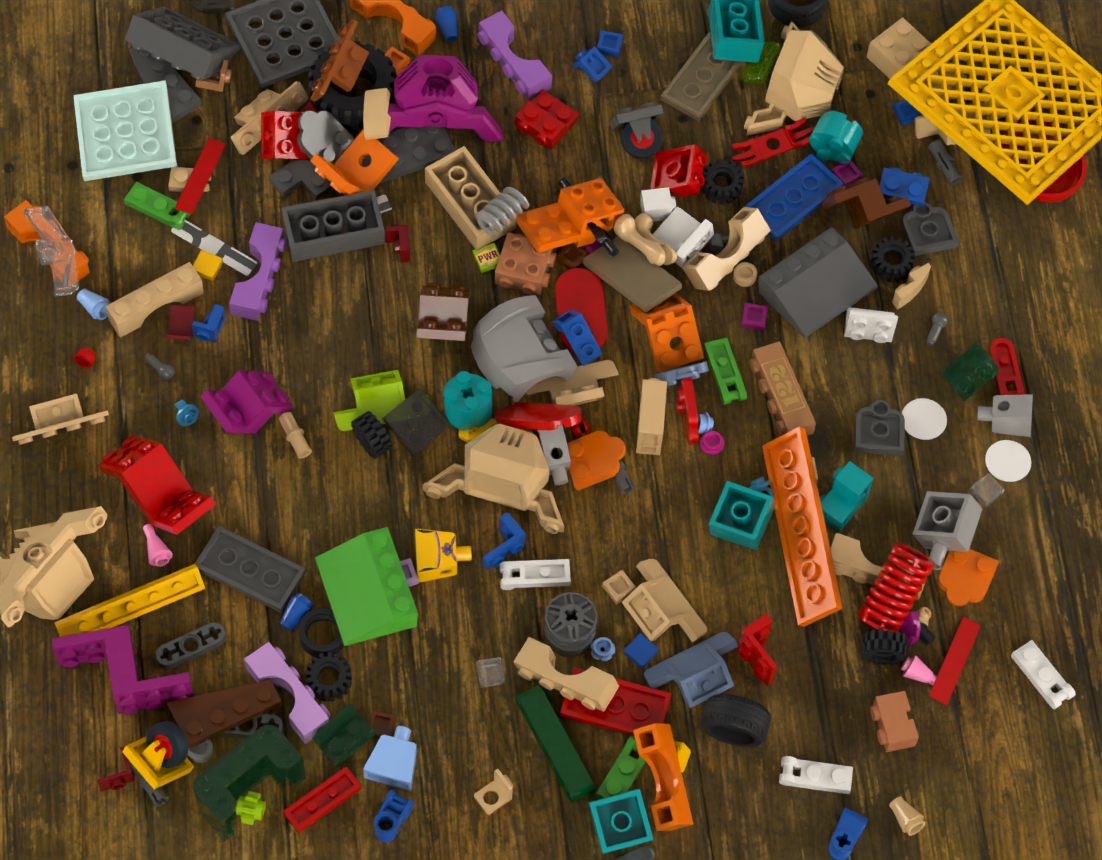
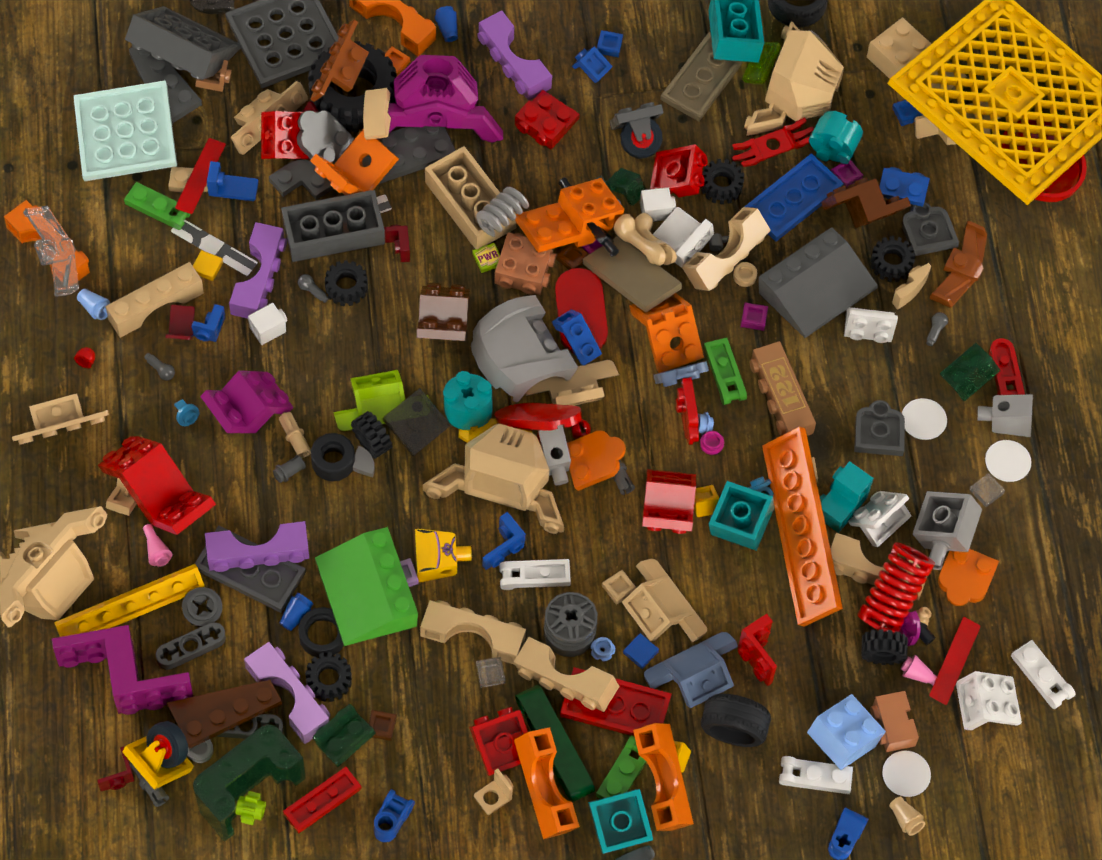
(121, 500): none -> tan bracket
(198, 596): none -> dark grey gear
(227, 552): none -> medium lavender arch
(230, 186): none -> blue bracket
(267, 323): none -> white brick
(288, 469): none -> dark grey pin
(307, 283): none -> dark grey piece
(330, 443): none -> black tyre
(346, 270): none -> black tyre
(363, 462): none -> light grey tile
(393, 760): light blue torso -> none
(444, 621): none -> tan arch
(496, 738): none -> red plate
(553, 811): none -> orange arch
(628, 184): none -> clear green bracket
(651, 416): tan window -> none
(669, 501): none -> bracket
(705, 500): none -> yellow slope
(846, 732): none -> light blue brick
(881, 516): none -> white bracket
(906, 773): none -> white sticker
(942, 156): dark grey pin -> none
(963, 265): none -> dark orange plate
(987, 699): none -> white bracket

